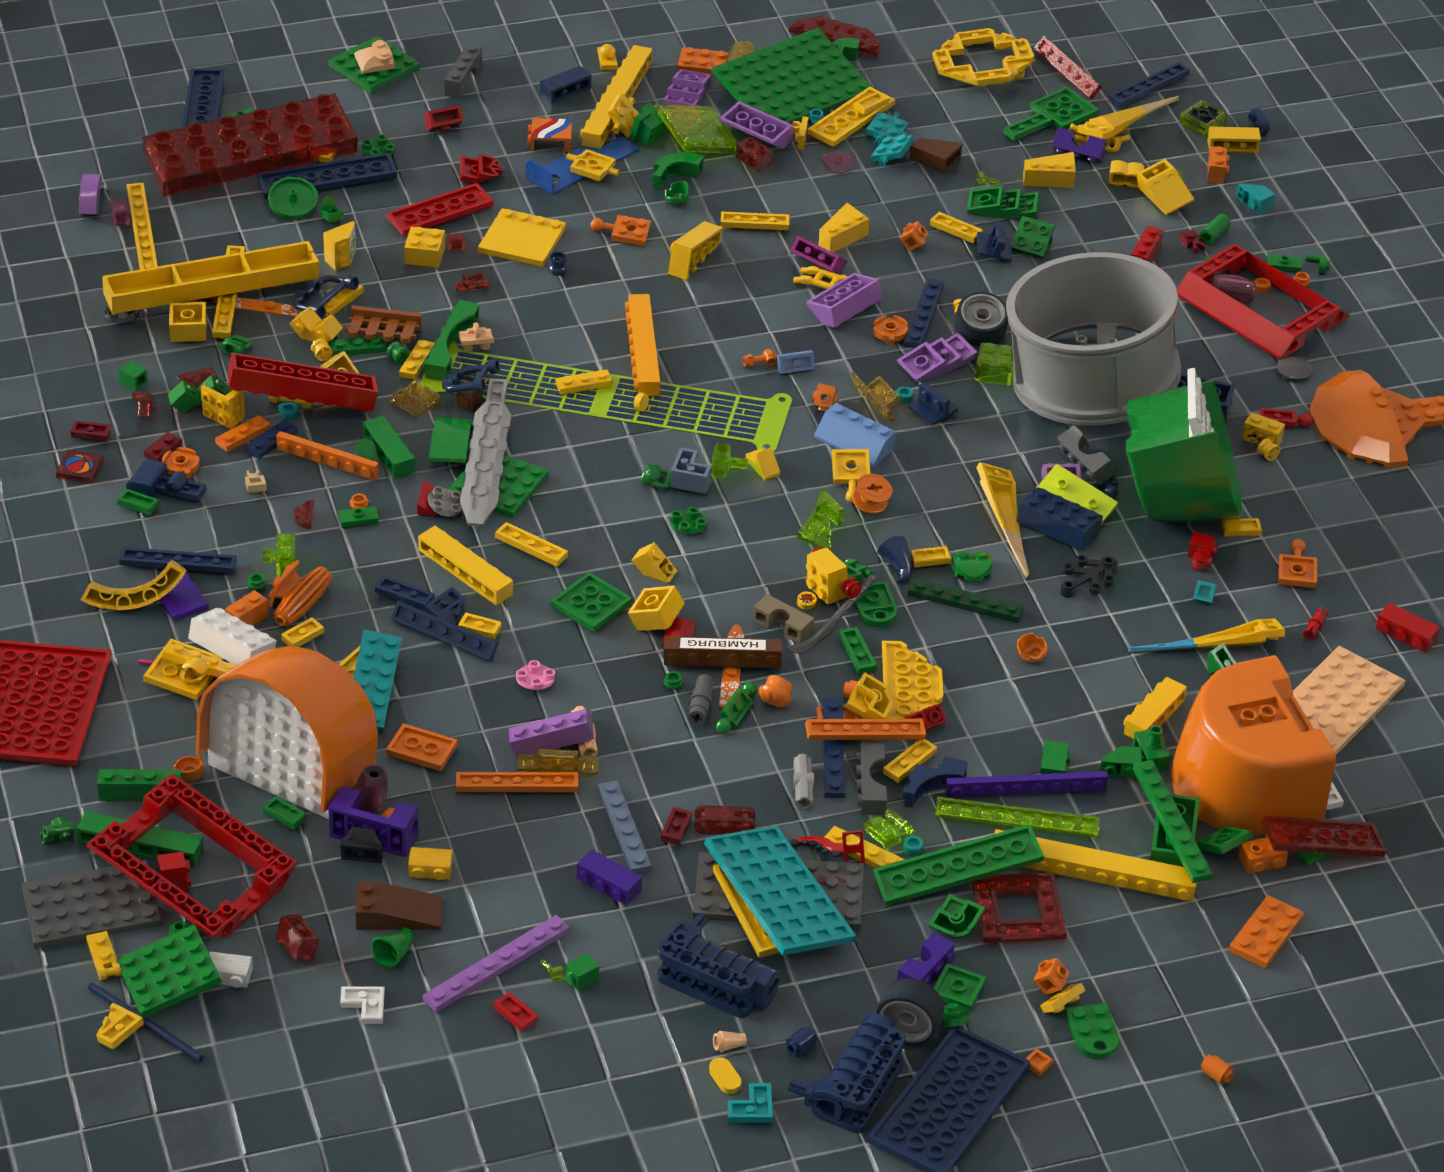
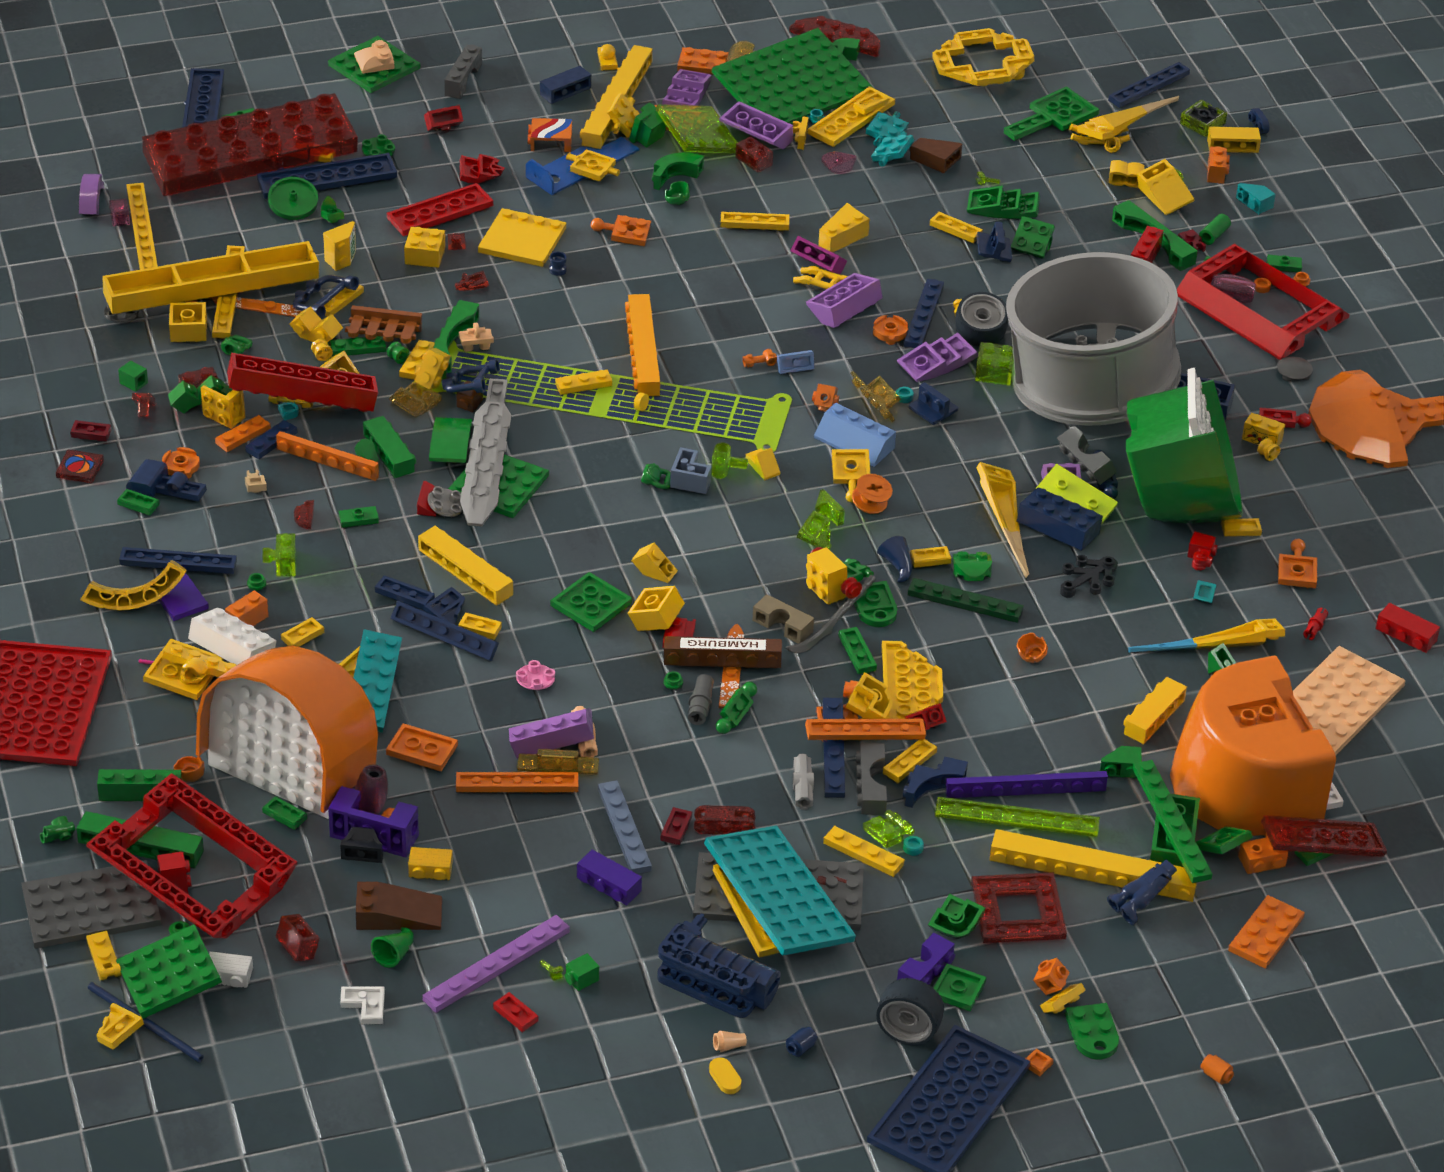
(162, 445): dark red plate -> none
(296, 593): orange plate -> none
(358, 501): orange plate -> none
(432, 368): none -> yellow brick
(531, 544): yellow plate -> none
(688, 521): green dish -> none
(693, 248): yellow wedge -> none
(756, 1109): teal plate -> none
(776, 691): orange piece -> none
(806, 600): yellow tile -> none
(835, 849): red piece -> none
(857, 1076): dark blue piece -> none
(914, 235): orange brick -> none
(955, 1016): green plate -> none
(958, 864): green plate -> none
(1050, 171): yellow wedge -> none
(1055, 758): green brick -> none
(1067, 67): clear red plate -> none
(1092, 150): dark purple arch -> none
(1133, 218): none -> green arch
(1141, 891): none -> dark blue piece
(1153, 747): green brick -> none
(1324, 264): green plate -> none

